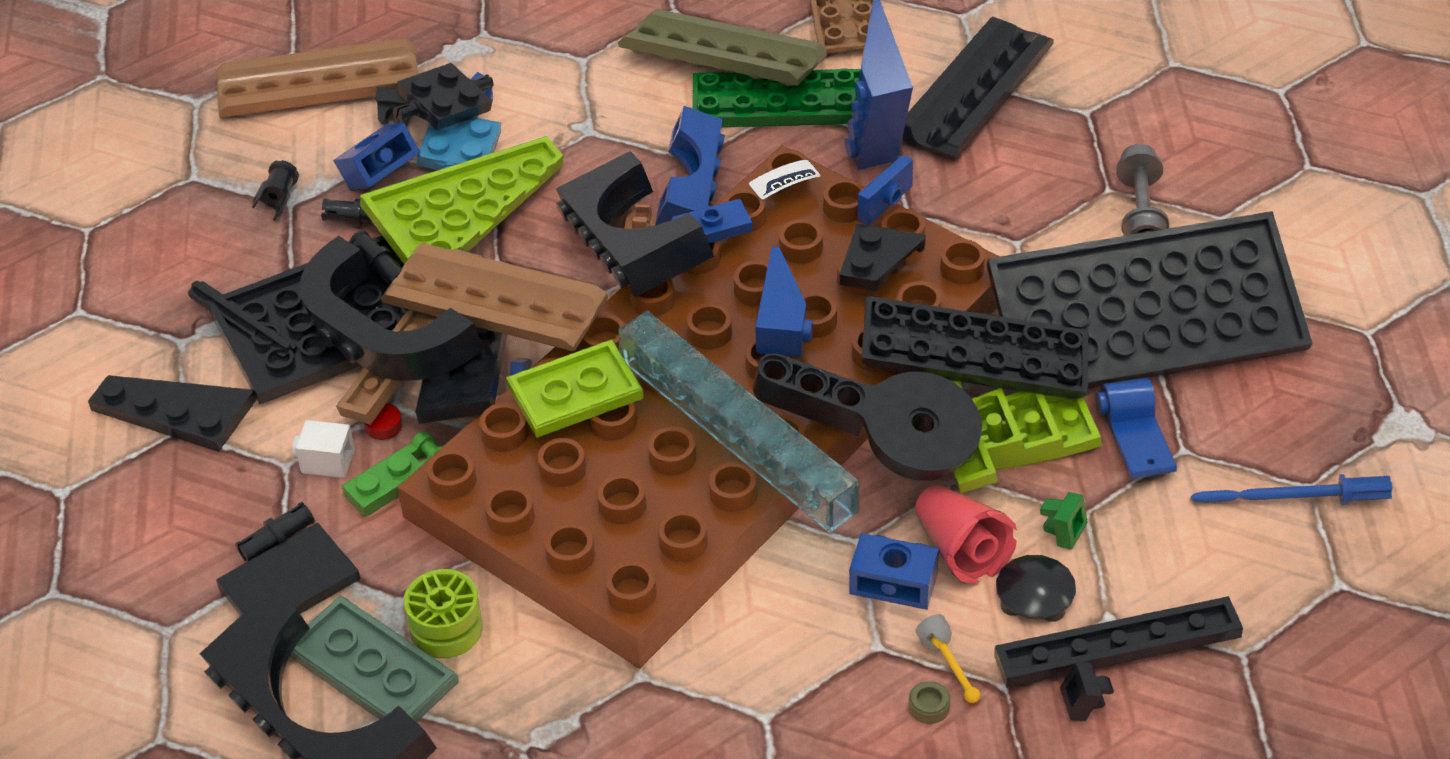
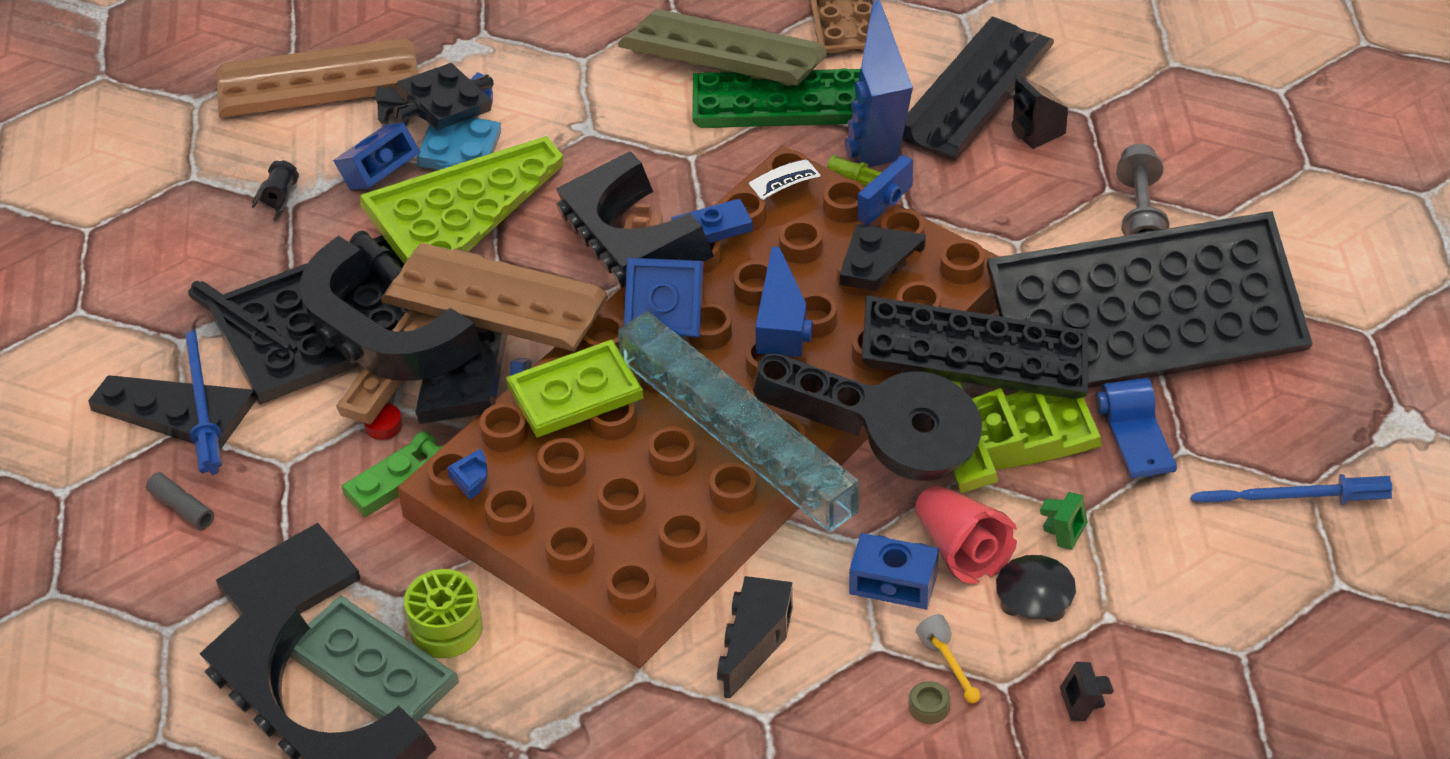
(182, 502): none -> dark grey piece
(204, 434): none -> blue piece
(275, 532): black pin -> none
(324, 448): white brick -> none
(345, 212): black pin -> none
(470, 473): none -> blue tile
(668, 291): none -> blue tile
(695, 143): blue arch -> none
(759, 628): none -> black slope
(852, 170): none -> lime axle
(1037, 113): none -> black slope
(1118, 641): black plate -> none

